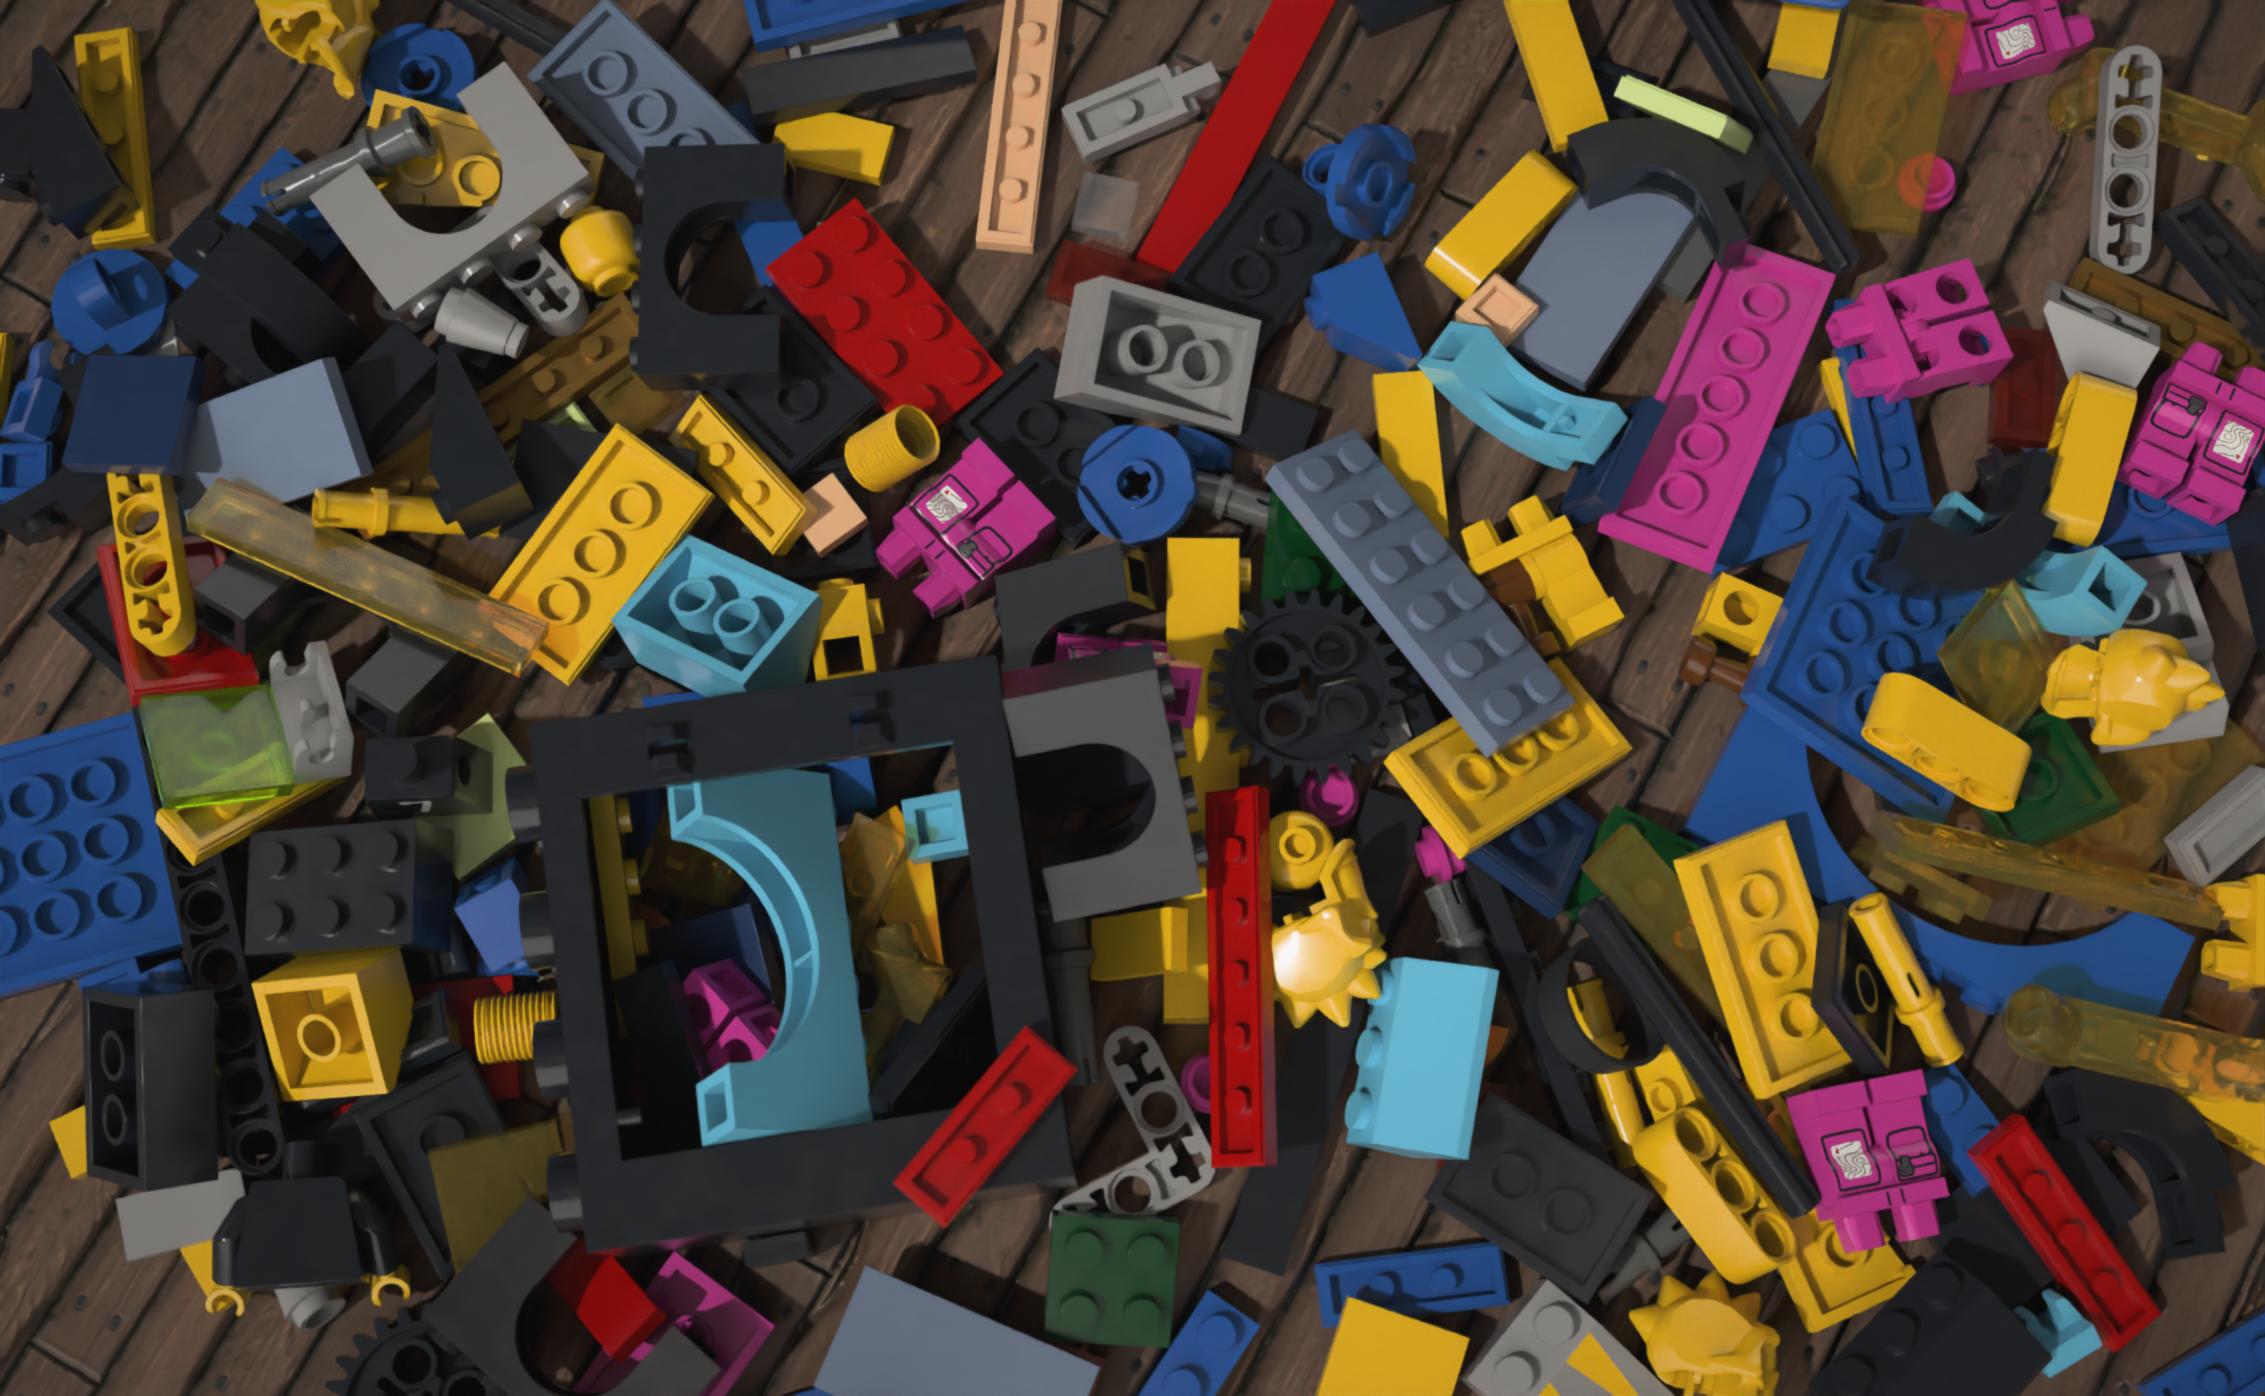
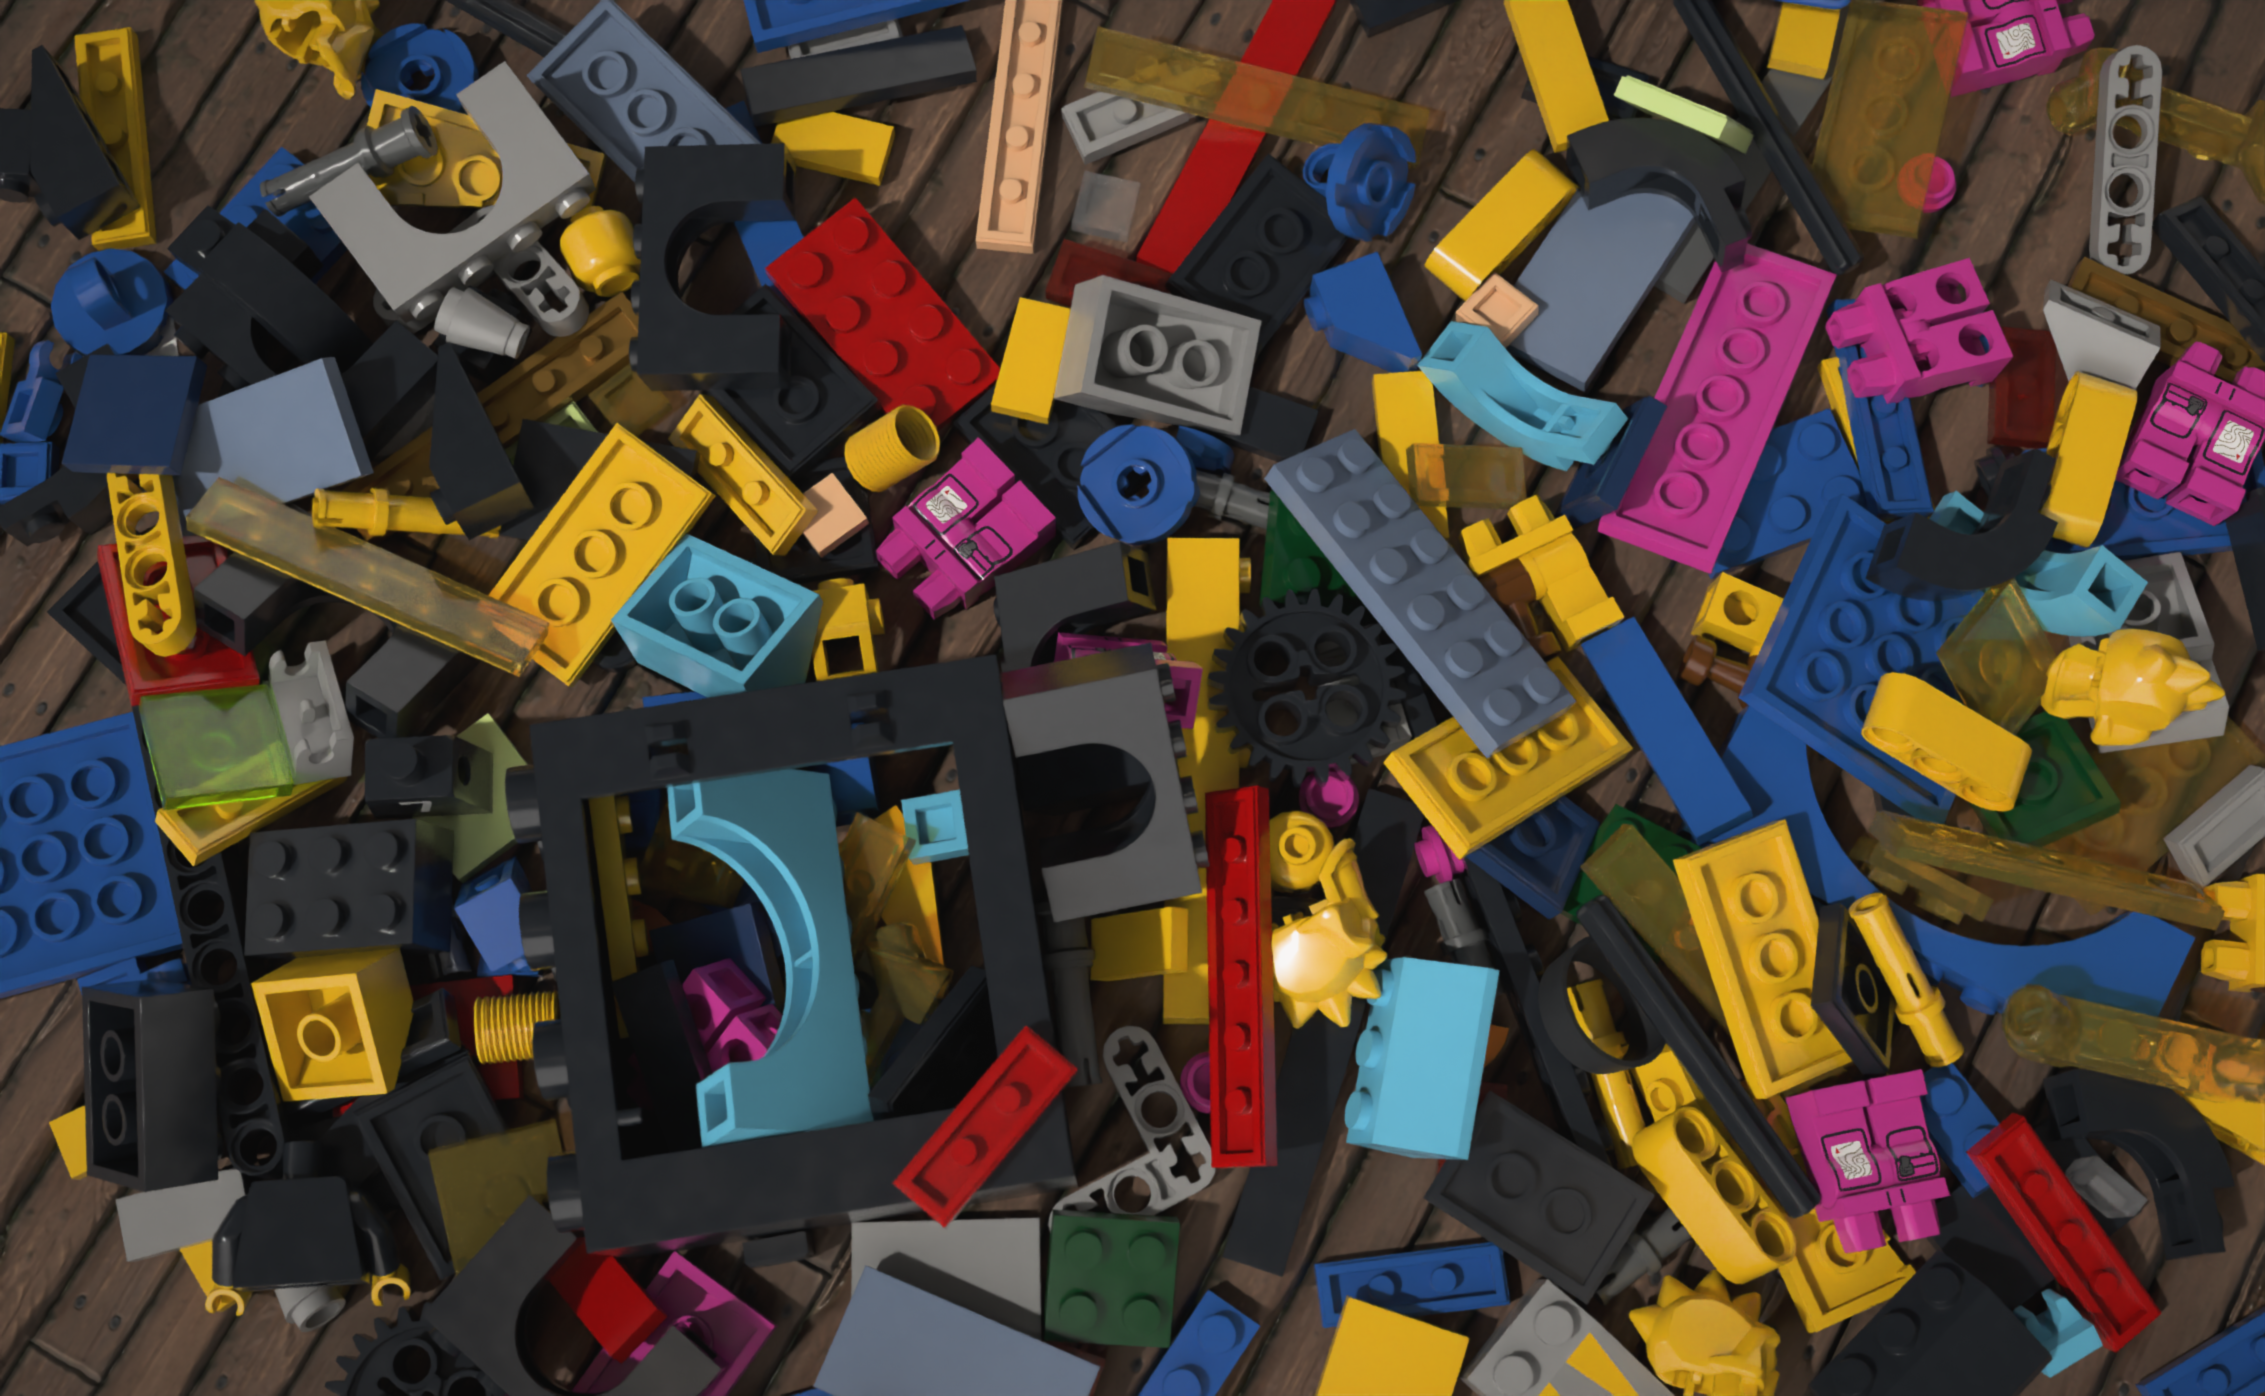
(972, 1262): none -> light grey tile
(1031, 361): none -> yellow tile
(1241, 92): none -> clear yellow tile
(1465, 476): none -> clear yellow tile
(1667, 731): none -> blue tile
(2104, 1188): none -> clear tile

